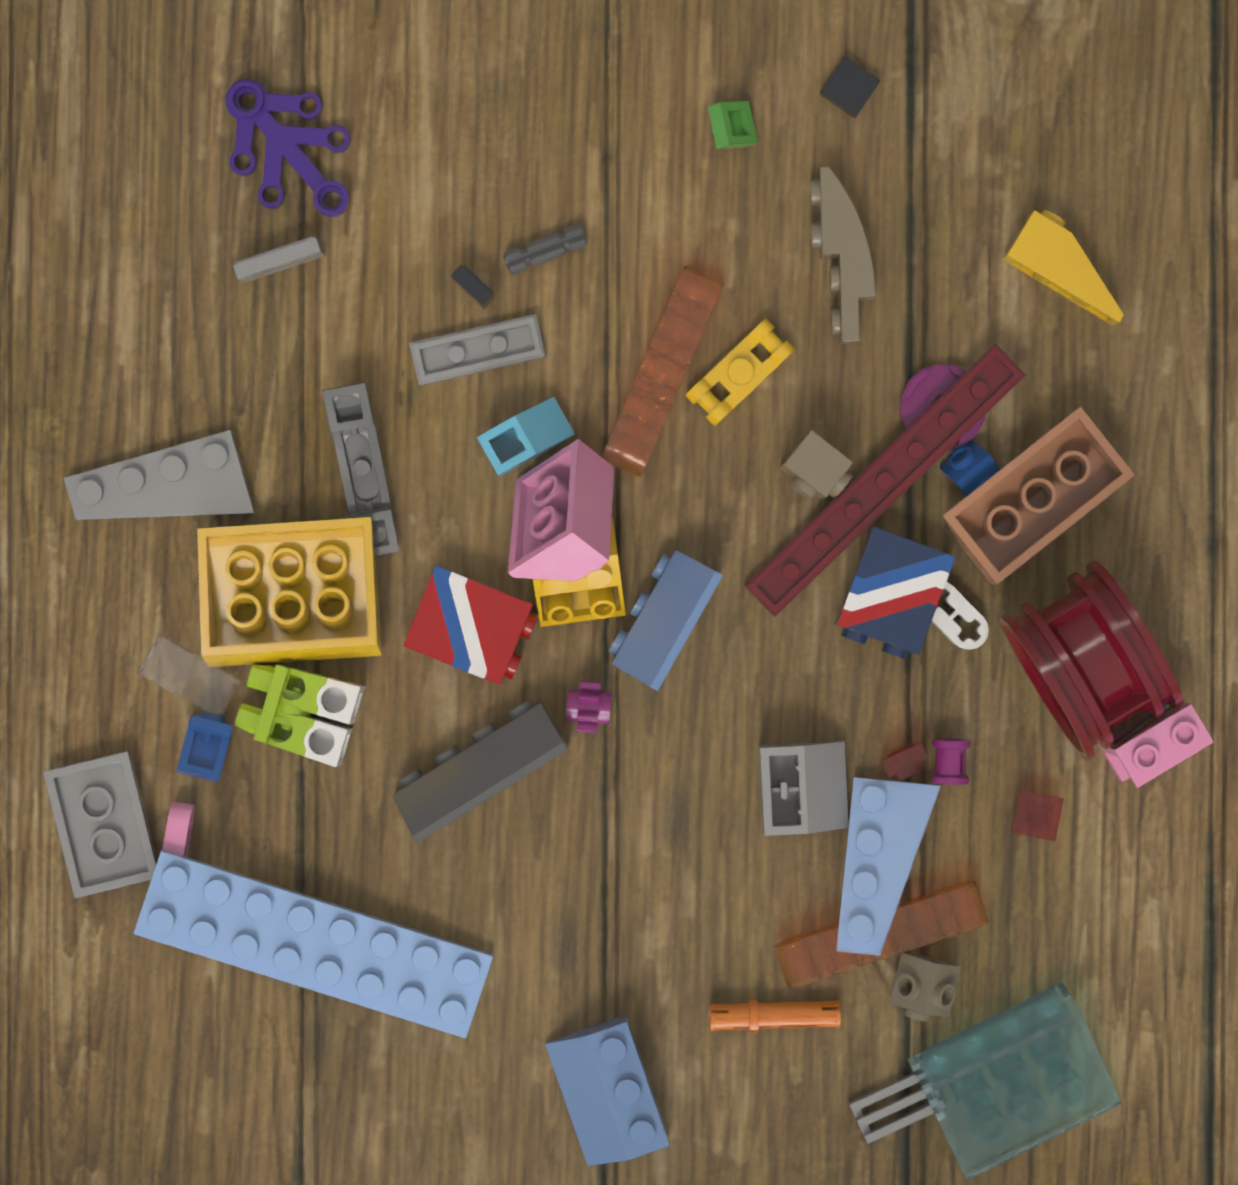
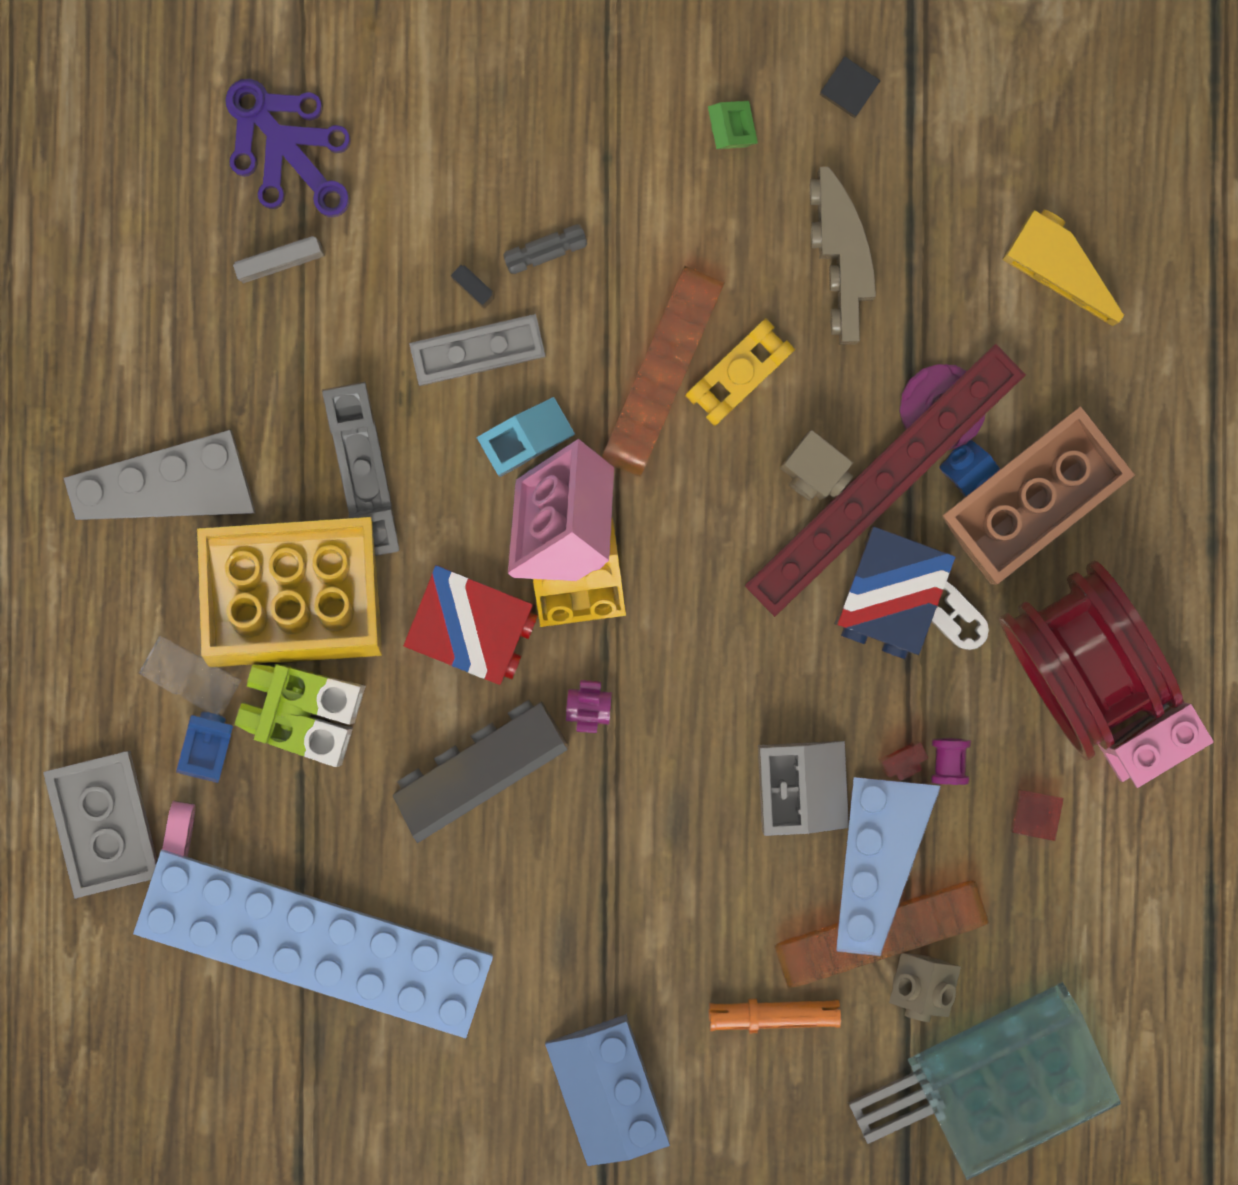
(664, 618): medium blue slope -> none

